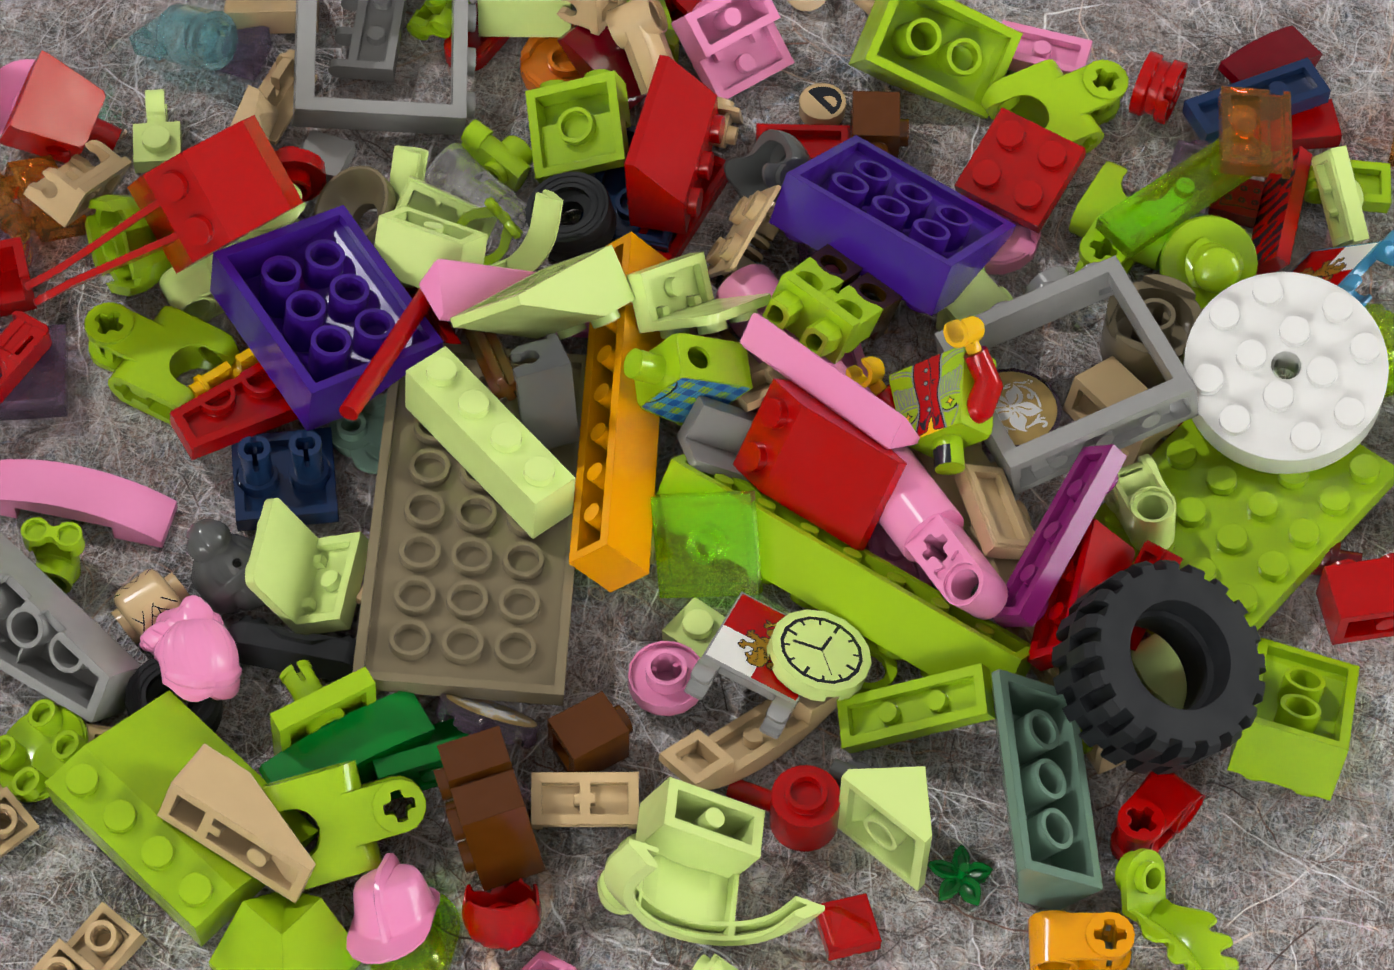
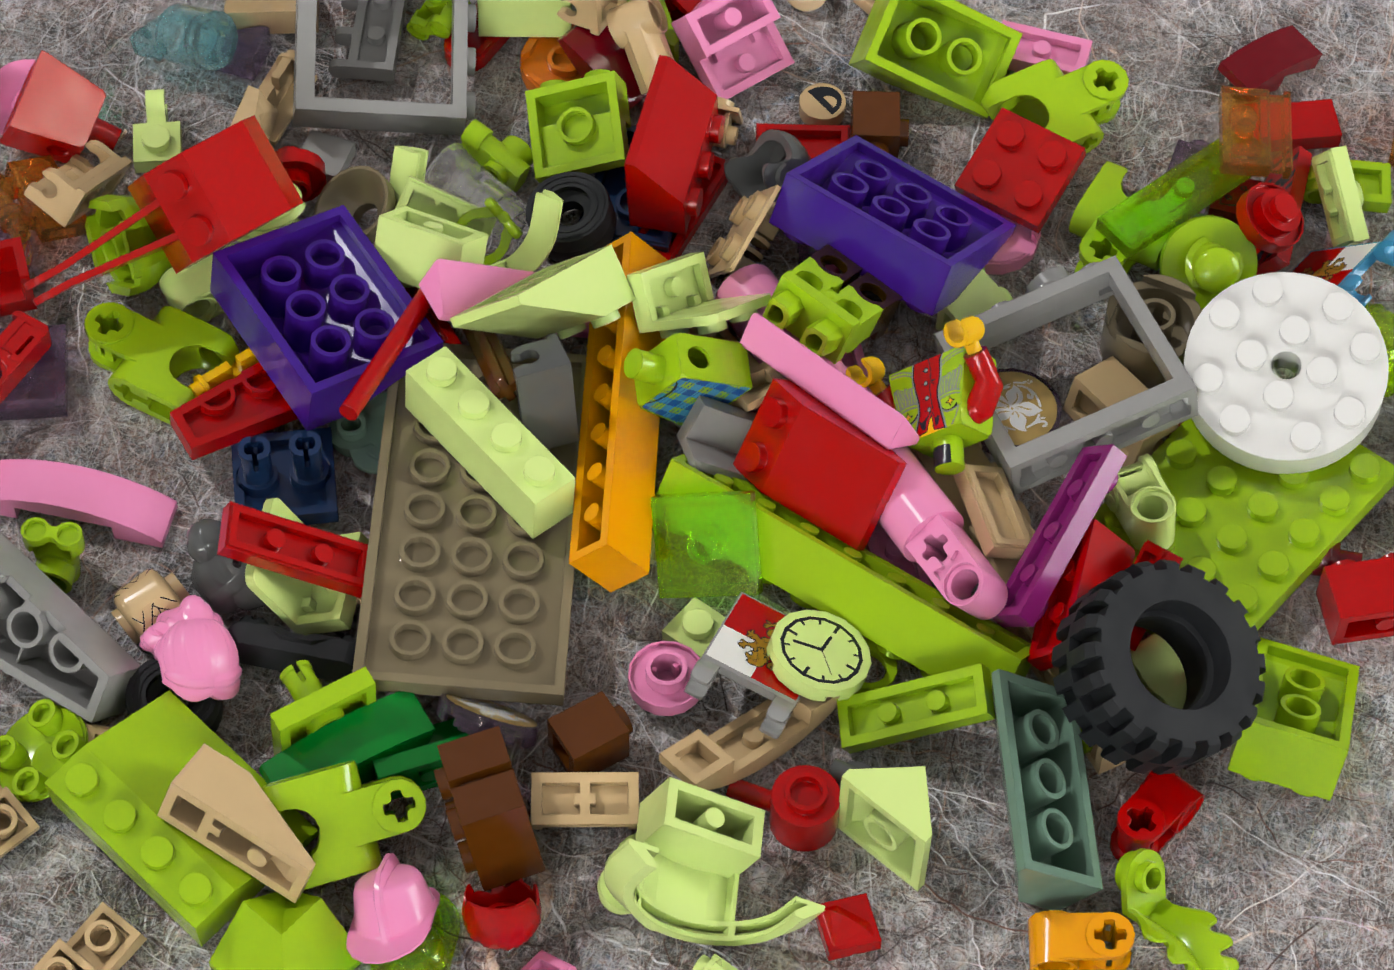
(292, 549): none -> red tile
(960, 876): green plant -> none
(1158, 87): red wheel -> none
(1270, 217): none -> red plate
(1299, 78): dark blue plate -> none

